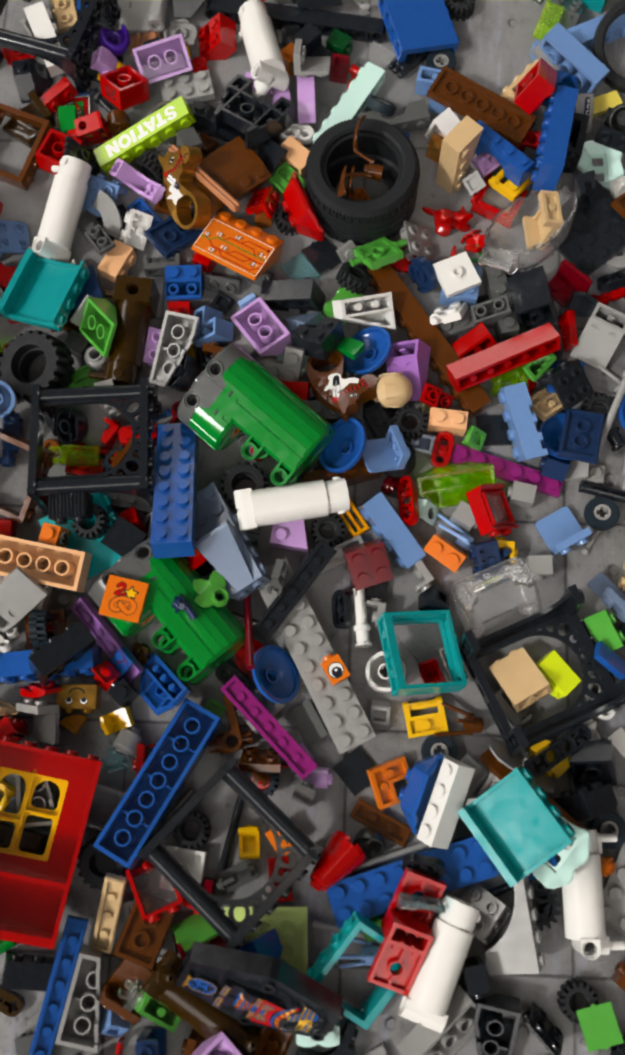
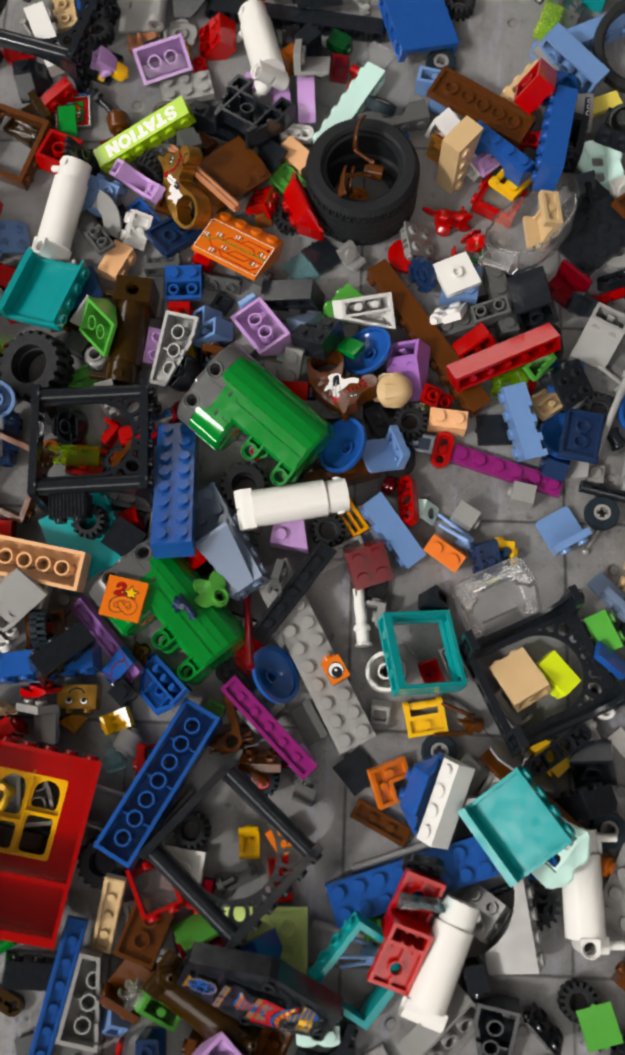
(54, 535): orange brick -> none
(90, 128): red torso -> none
(105, 675): red bracket -> none
(116, 42): dark purple piece -> none
(124, 87): red brick -> none
(231, 833): black bar -> none
(320, 777): lavender brick -> none
(338, 861): red cone -> none
(342, 609): black plate -> none
(353, 278): black tyre -> none
(371, 842): pearl dark grey piece -> none
(378, 253): bright green plate -> none
(410, 63): black hinge -> none
(422, 573): light grey bracket -> none
(450, 483): clear neon green wedge -> none
(474, 182): light grey tile -> none
(474, 438): bright green tile -> none
(491, 510): red window -> none
(540, 566): light grey brick -> none
(568, 330): red plate -> none

